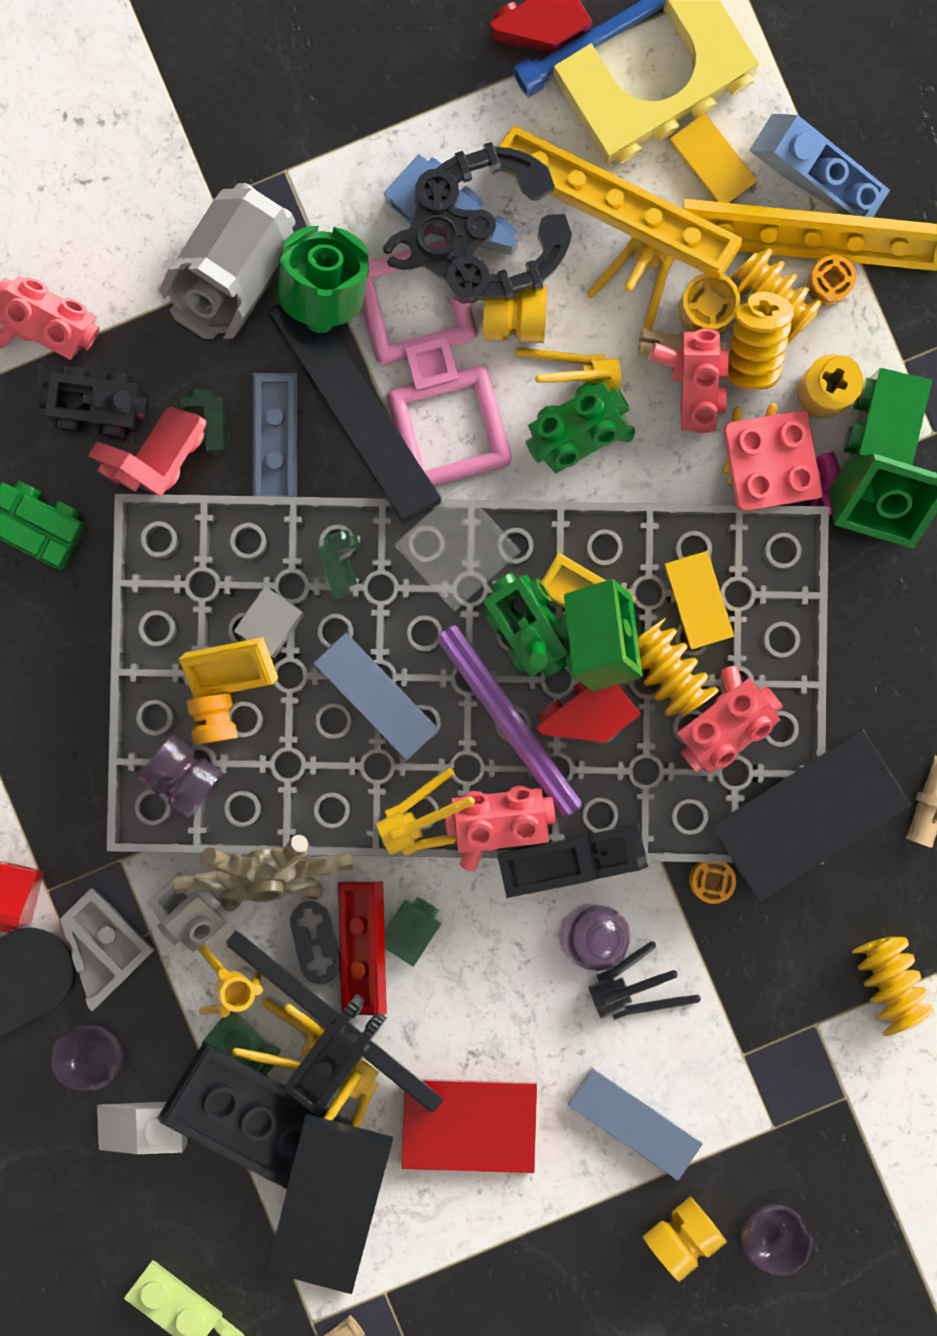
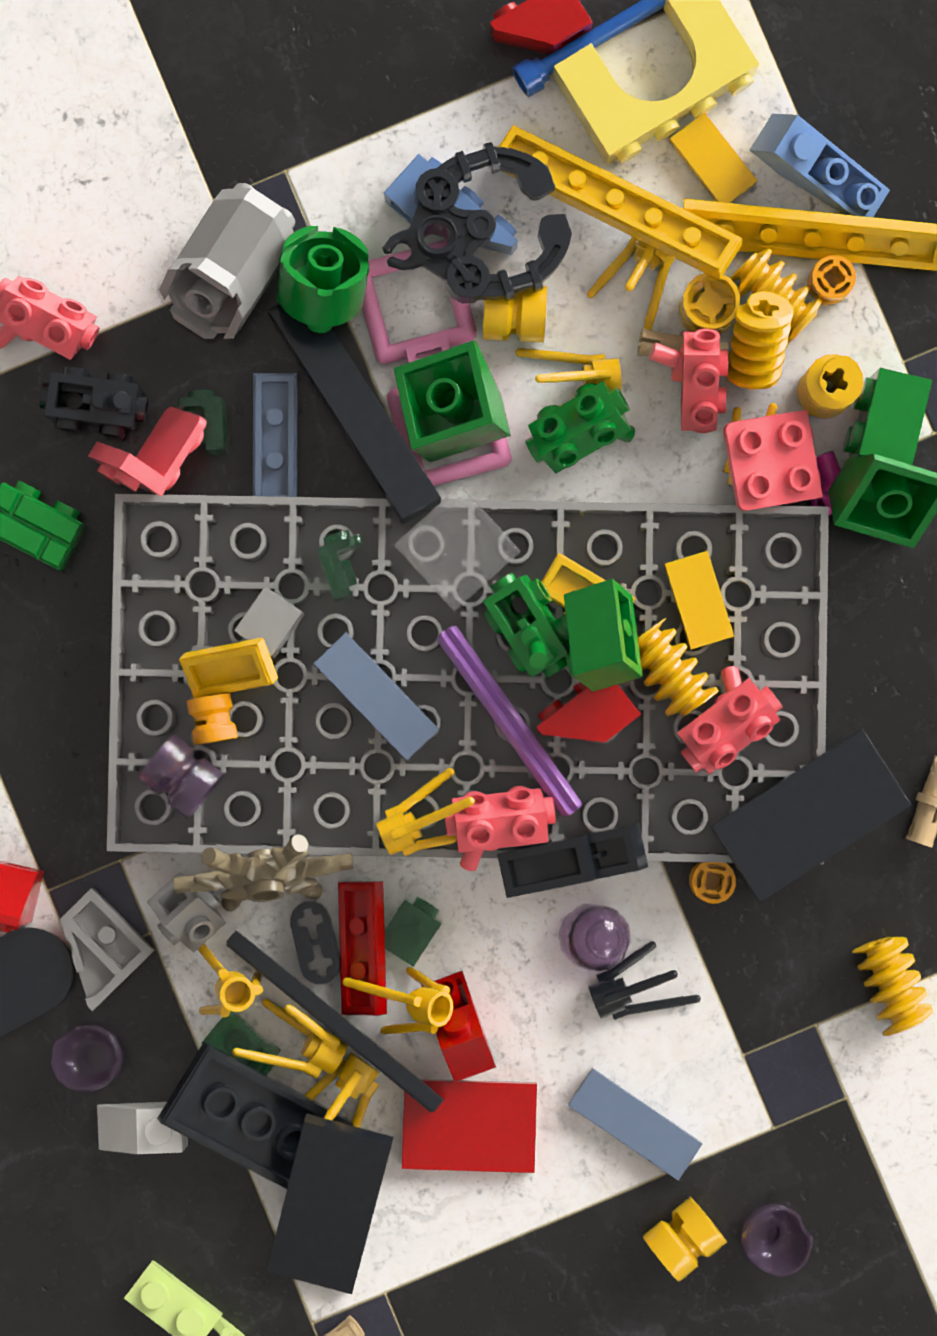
(332, 1059): black hinge -> none
(428, 1005): none -> yellow plant
(450, 402): none -> green slope
(463, 1036): none -> red slope

